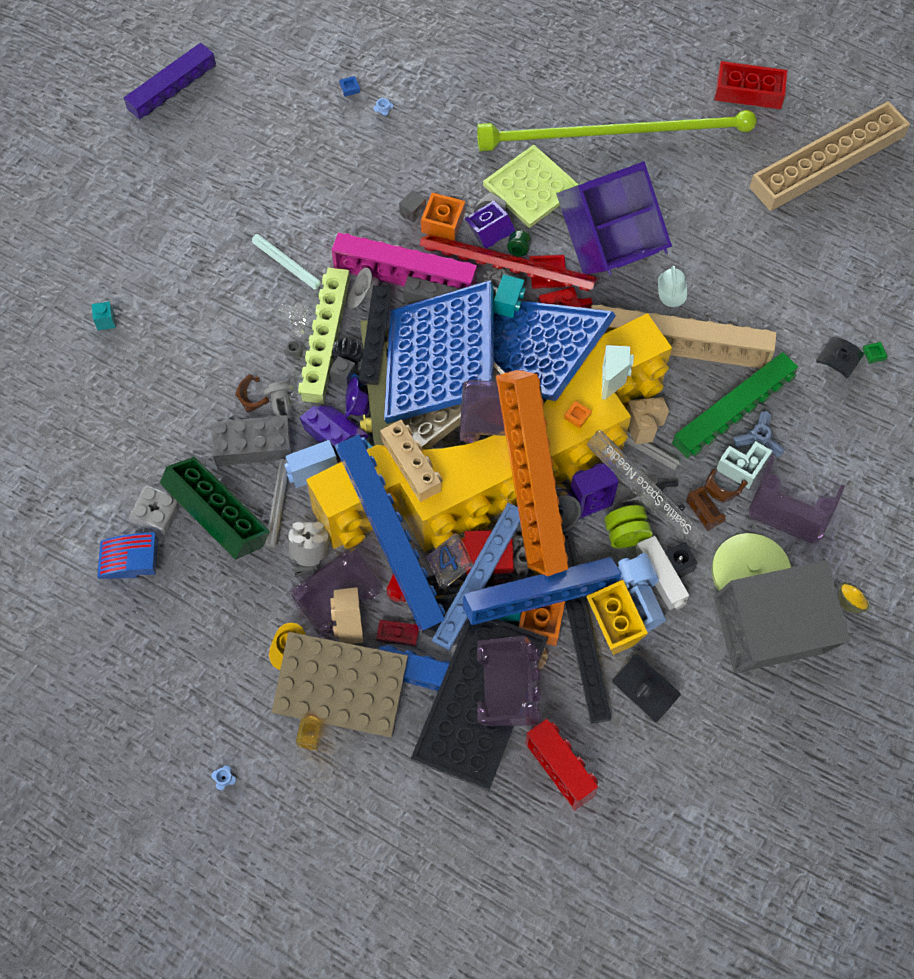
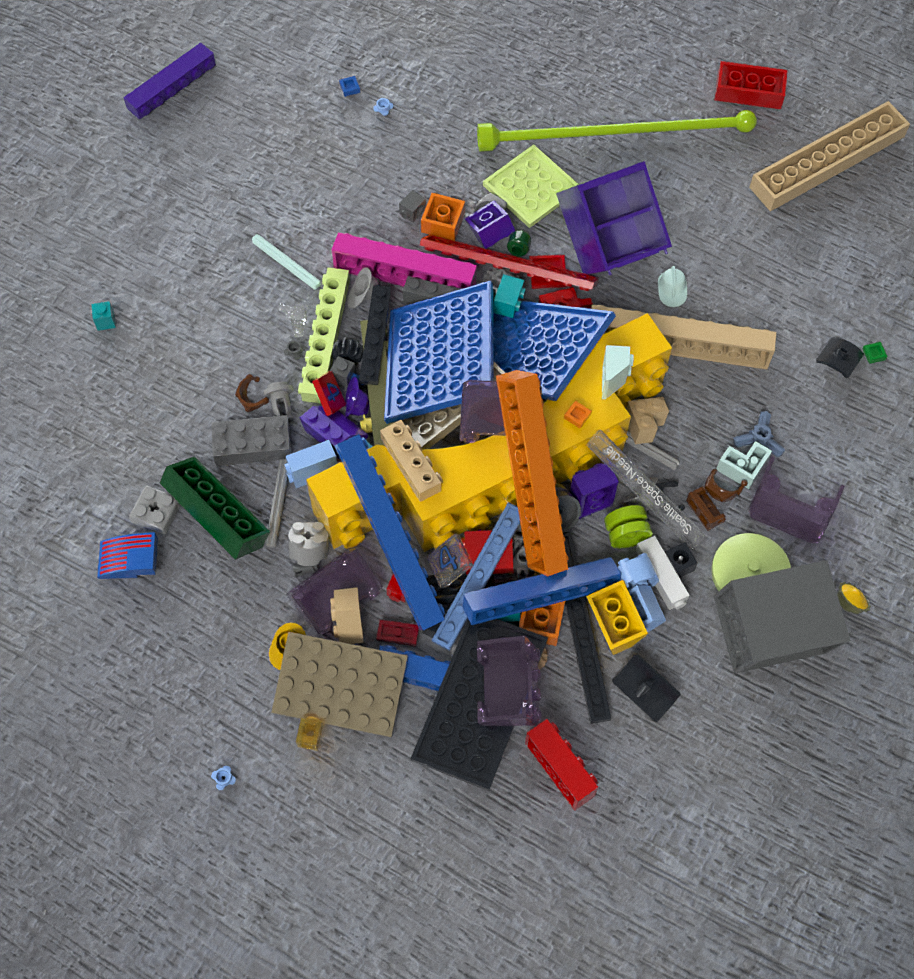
(329, 393): none -> red tile
(735, 405): green brick -> none

